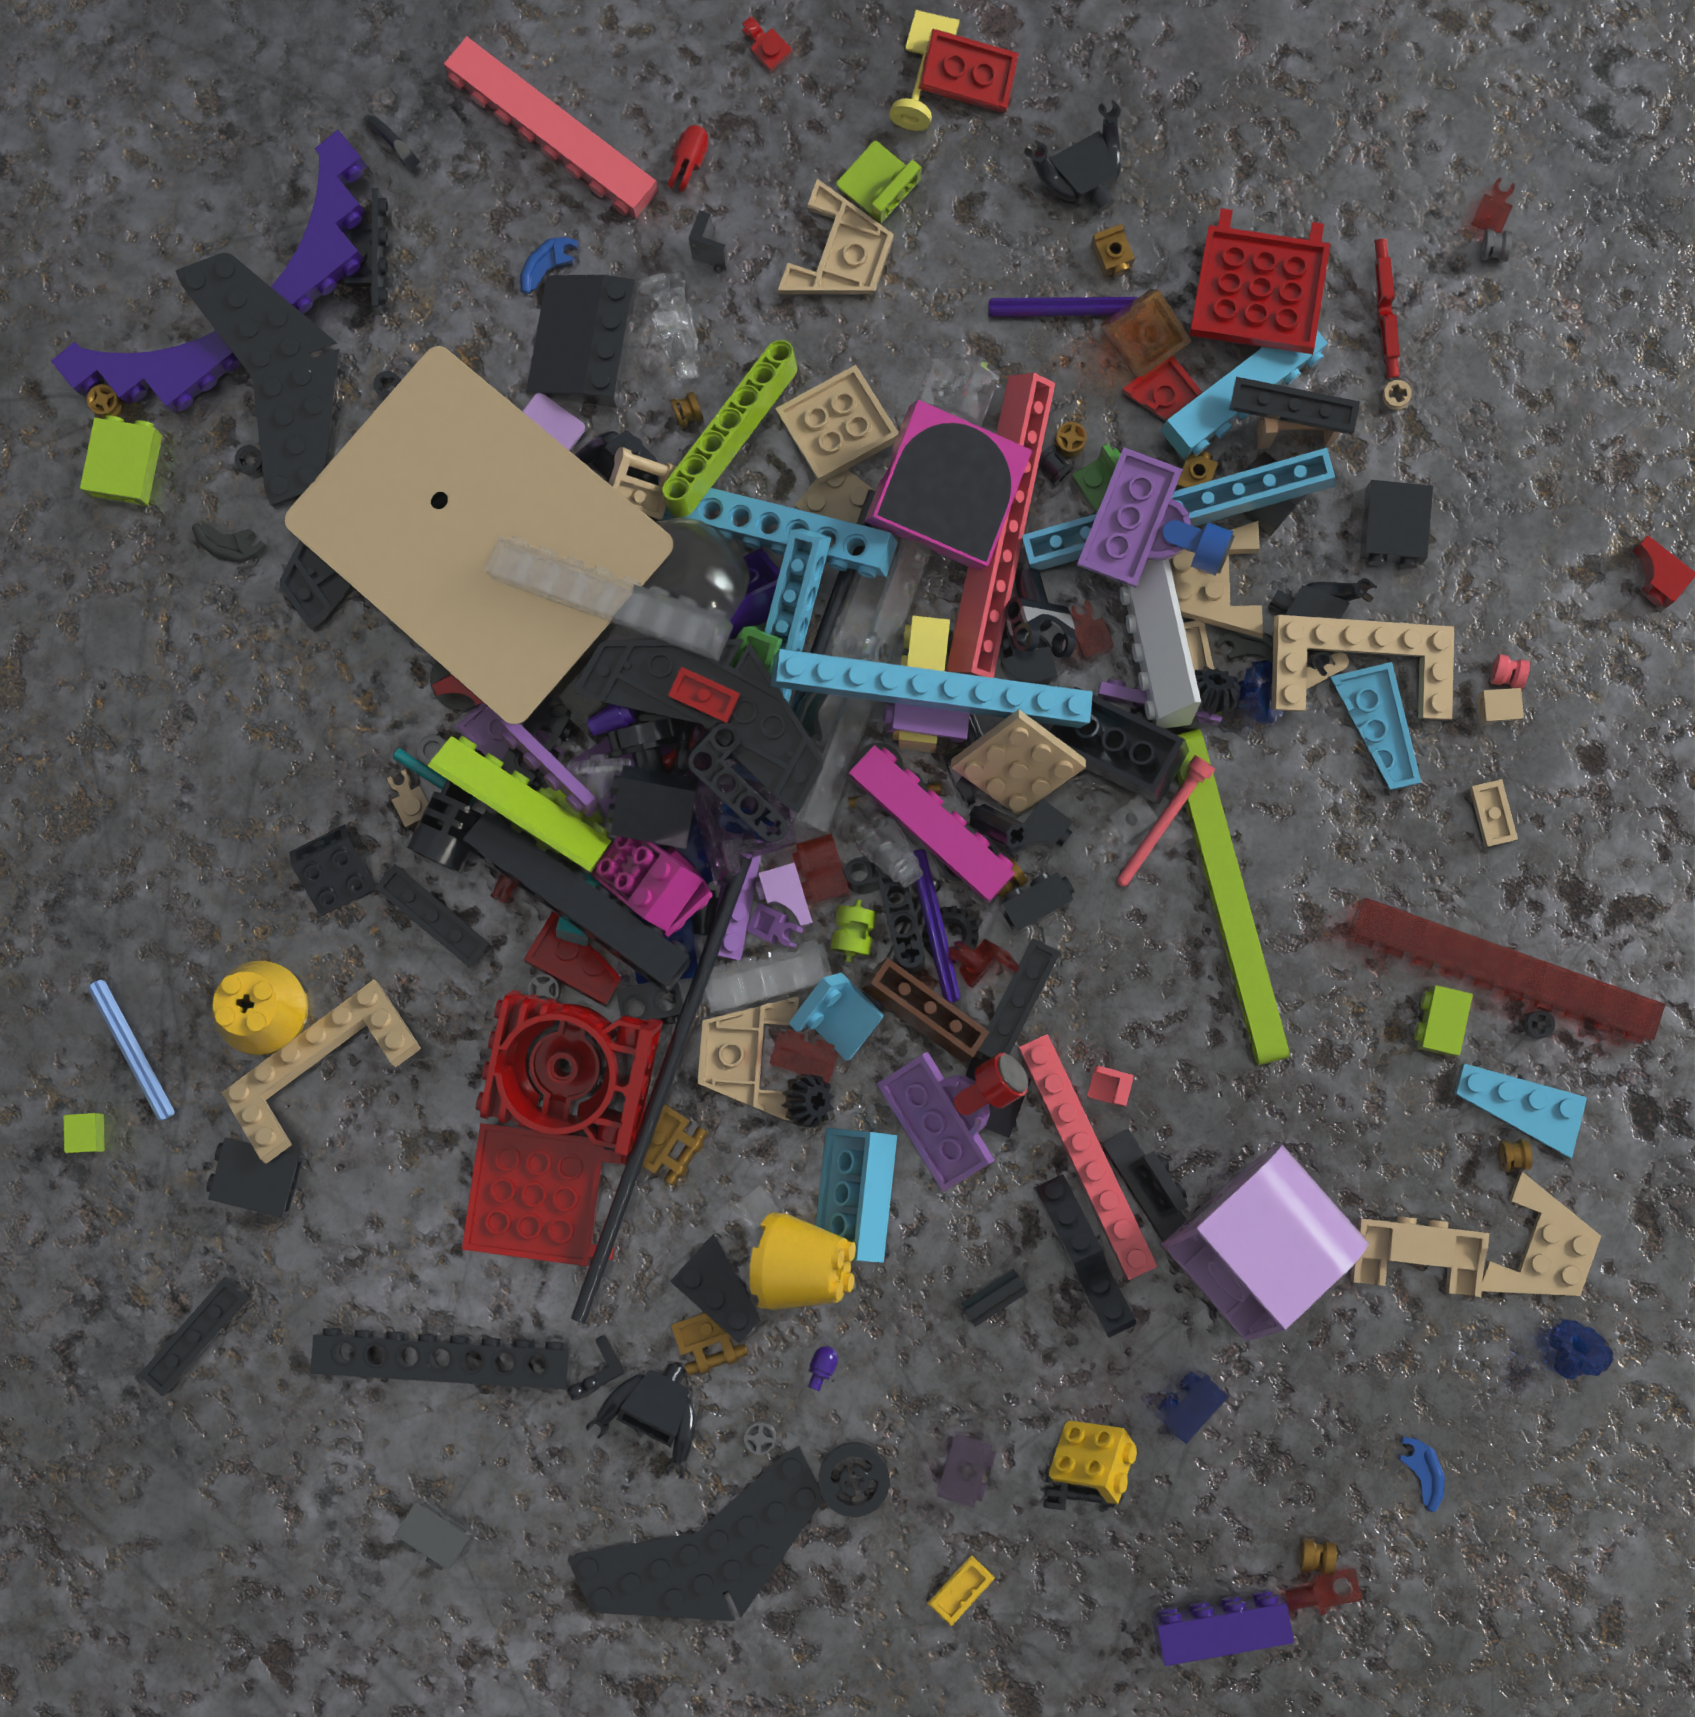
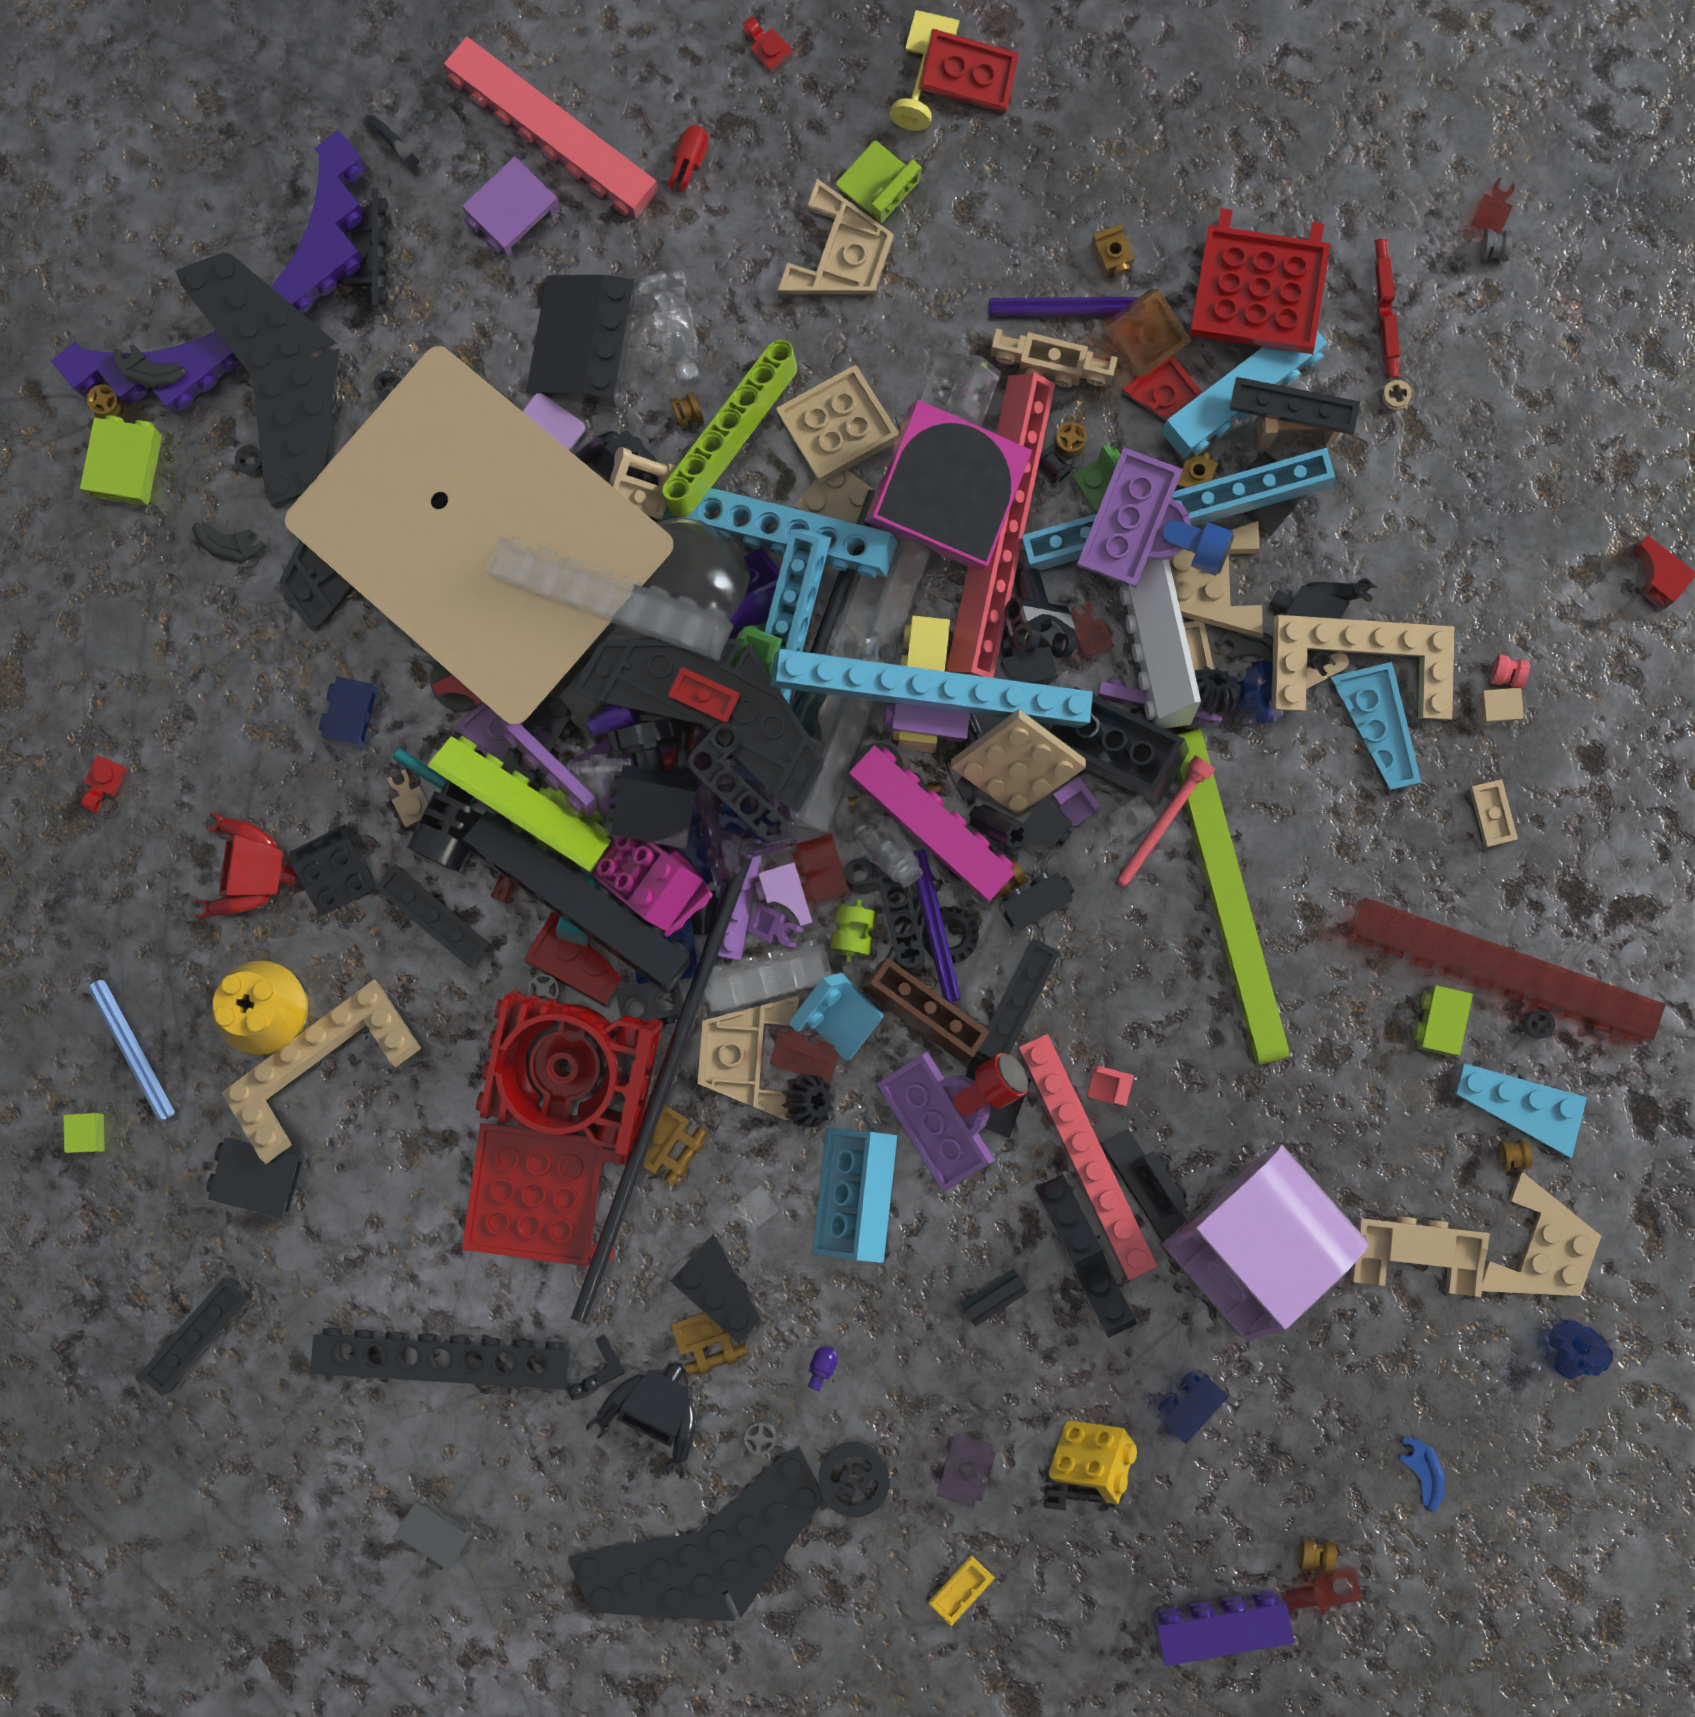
(103, 779): none -> red plate
(145, 372): none -> pearl dark grey piece
(248, 870): none -> red torso
(348, 712): none -> clear blue brick
(429, 747): flat silver tile -> none
(509, 206): none -> medium lavender panel
(545, 258): blue piece -> none
(703, 246): black panel -> none
(799, 1264): yellow cone -> none
(979, 961): clear red bracket -> none
(1053, 359): none -> tan bracket
(1076, 801): none -> medium lavender panel
(1086, 167): black torso -> none
(1396, 523): black brick -> none

